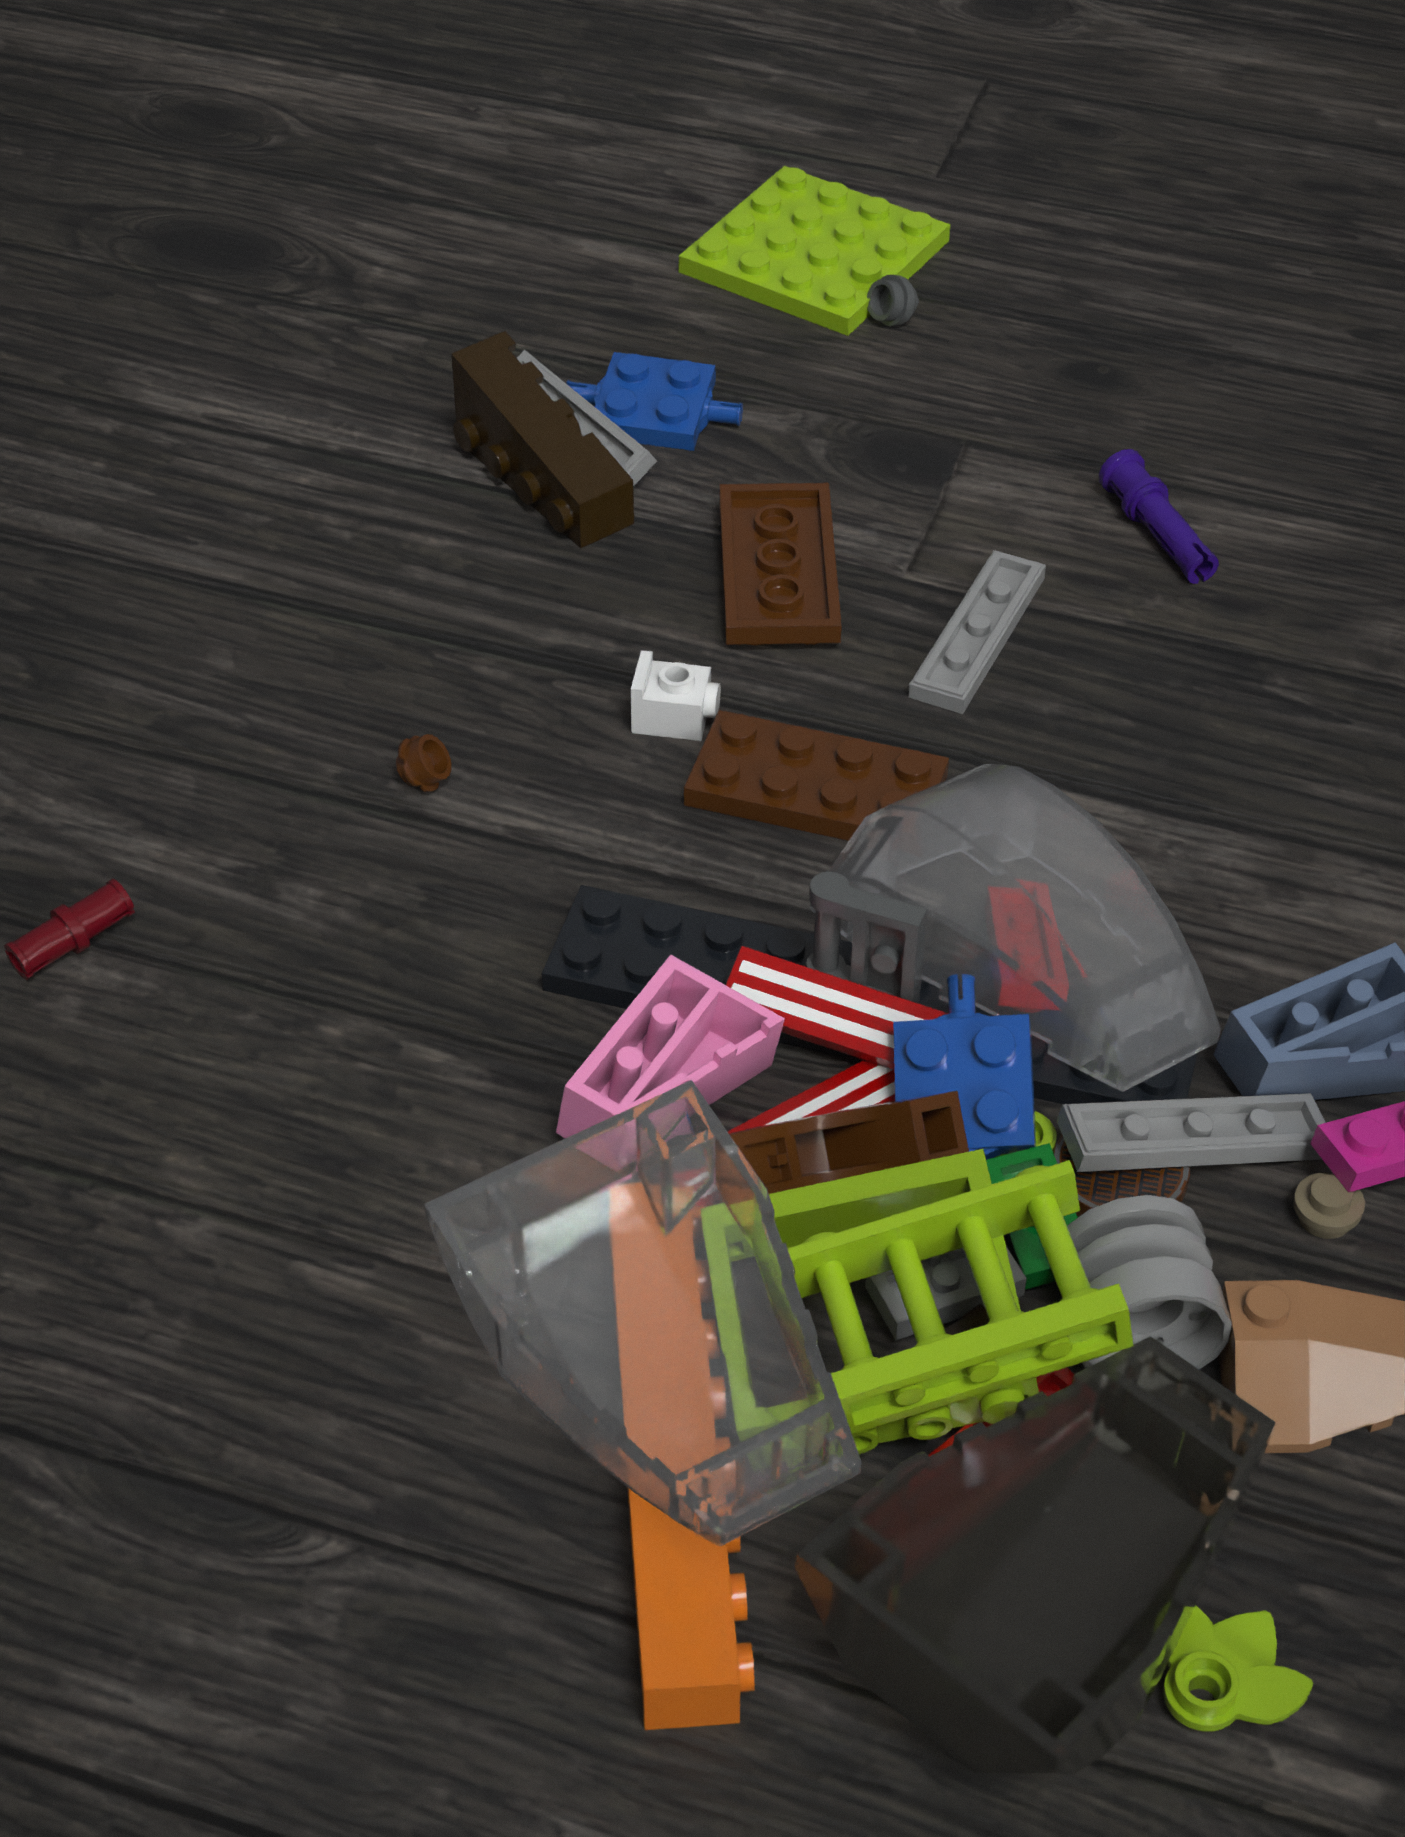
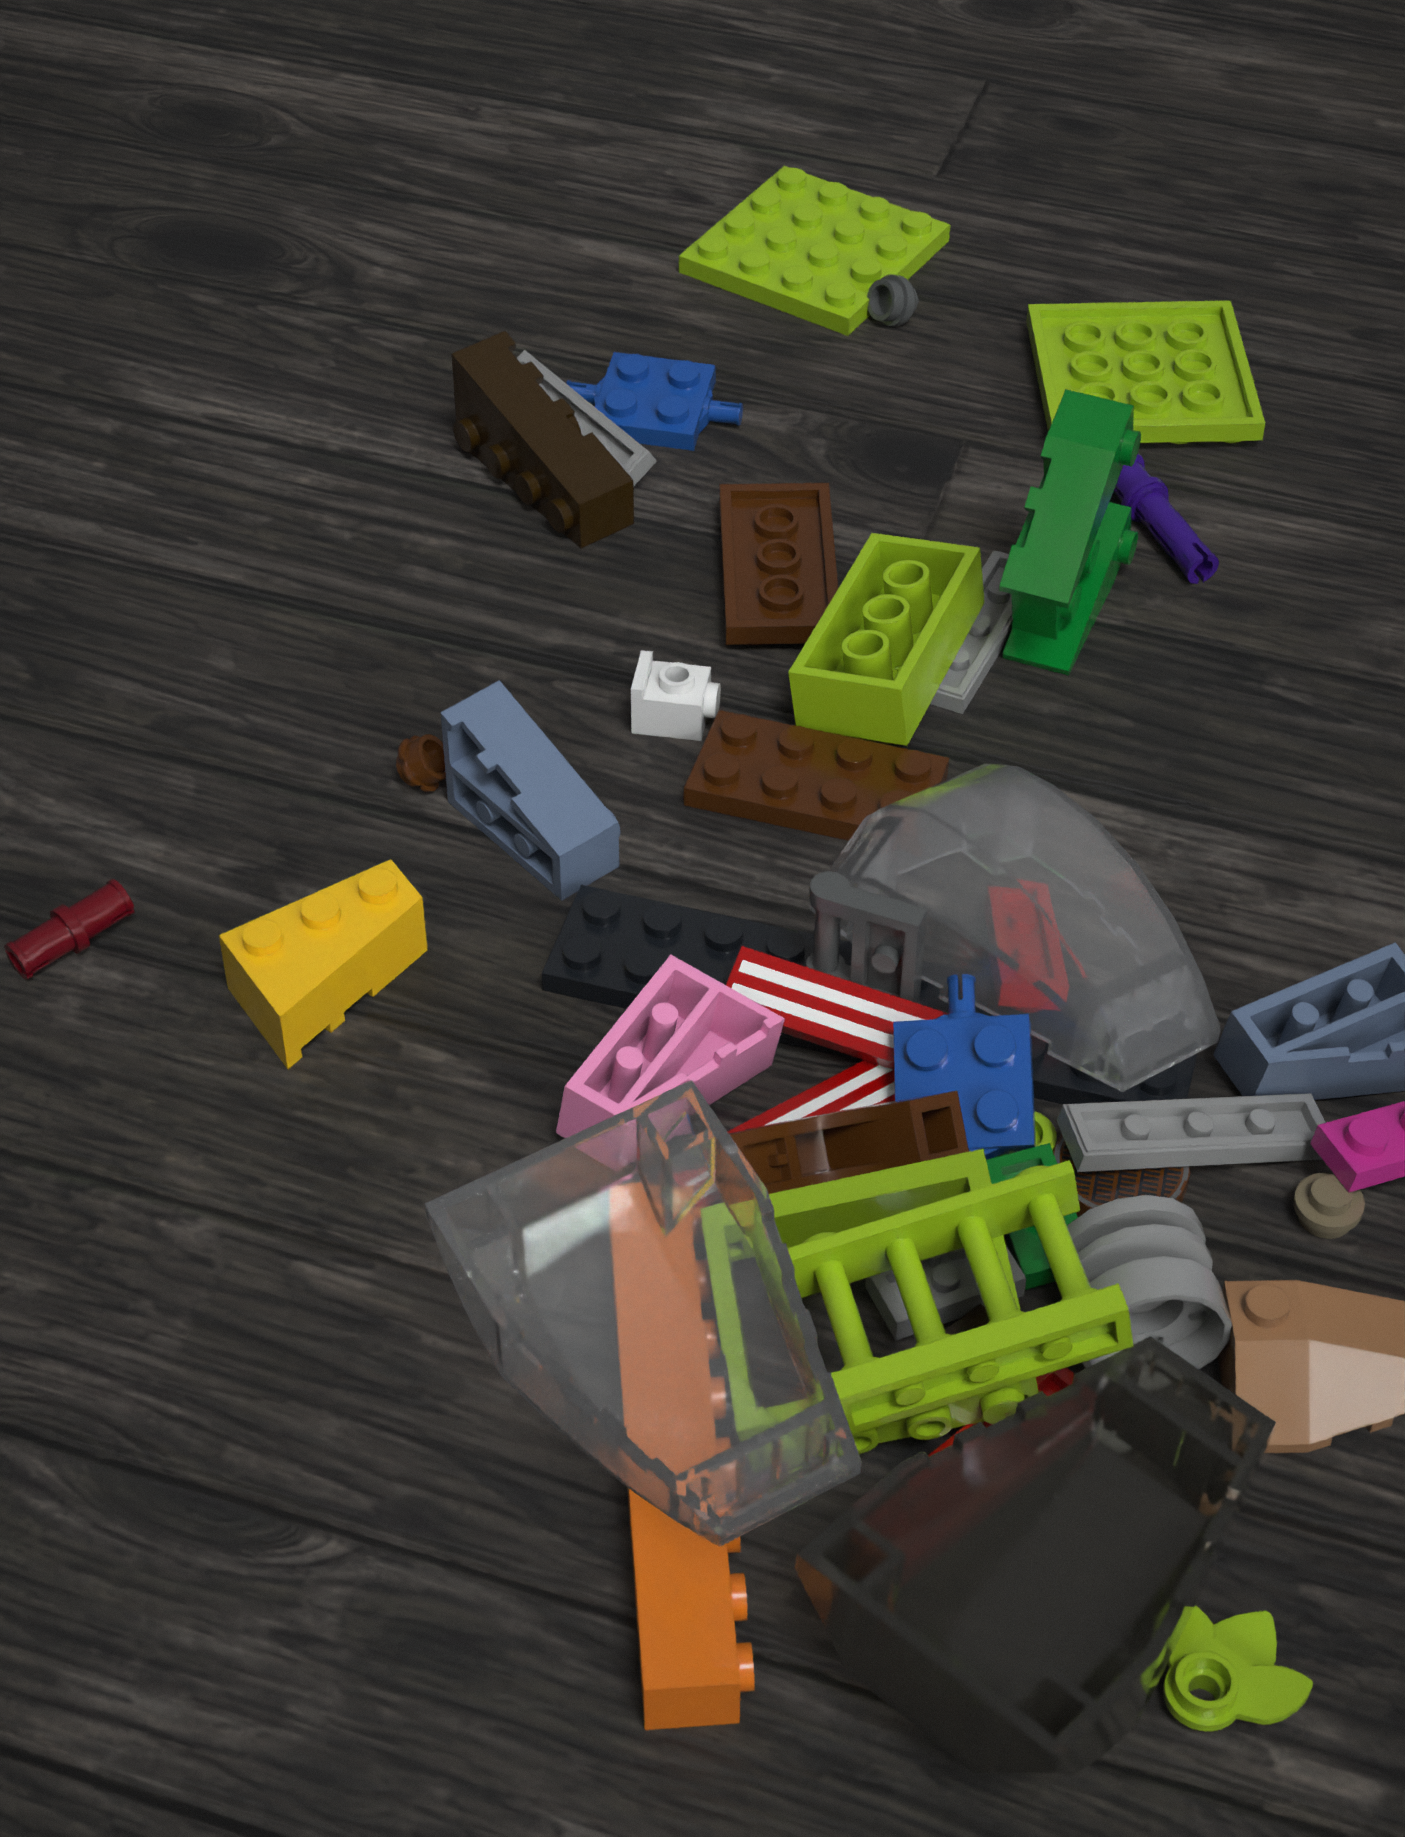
(322, 954): none -> yellow wedge
(525, 793): none -> sand blue wedge
(887, 638): none -> lime brick
(1071, 534): none -> green wedge
(1168, 359): none -> lime plate

